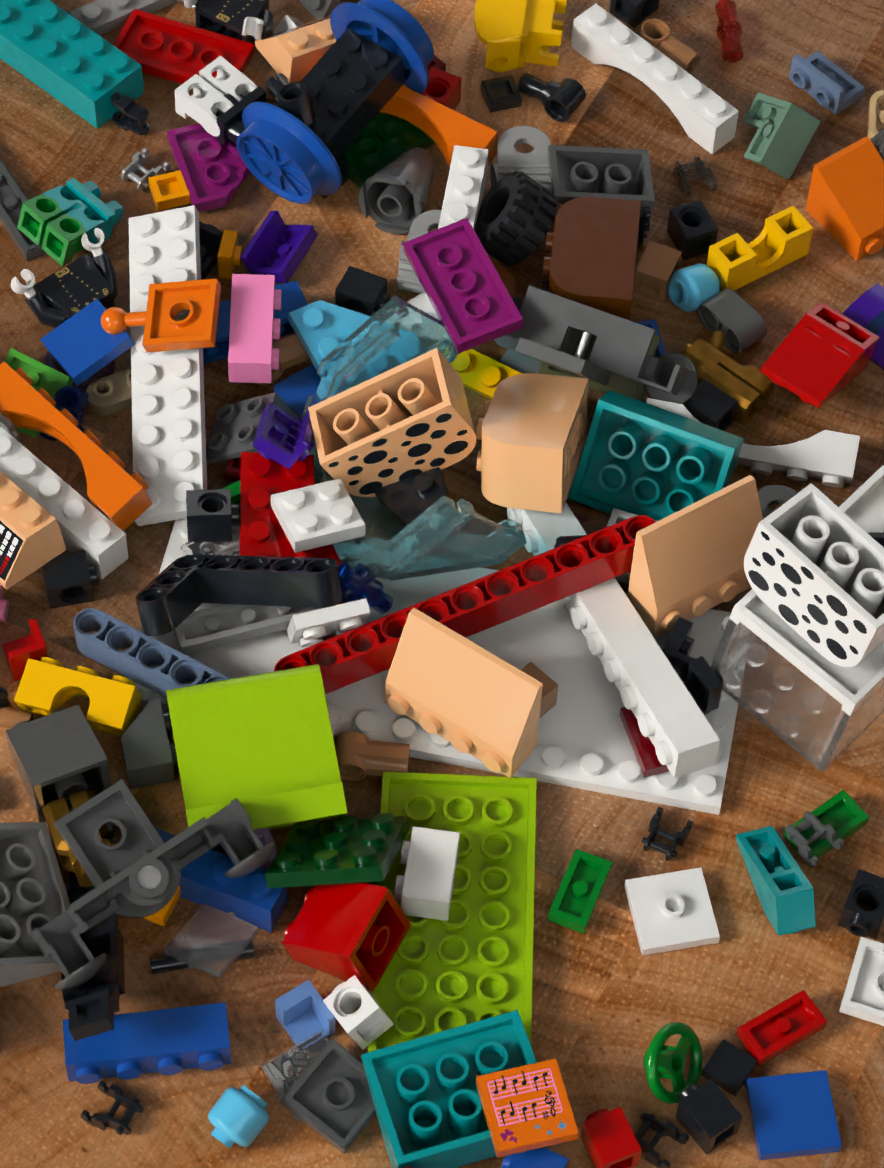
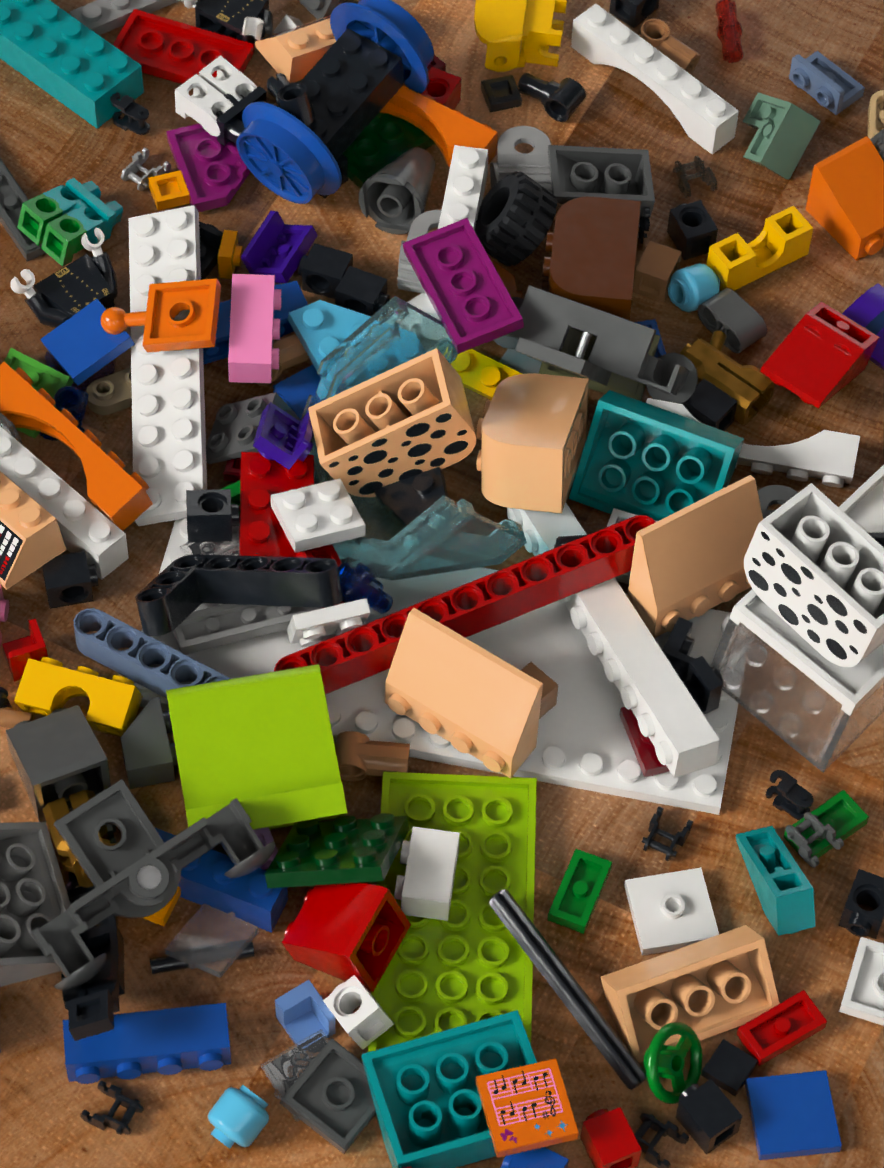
(323, 270): none -> black brick
(568, 989): none -> black axle
(703, 985): none -> light nougat slope
(791, 796): none -> black piece

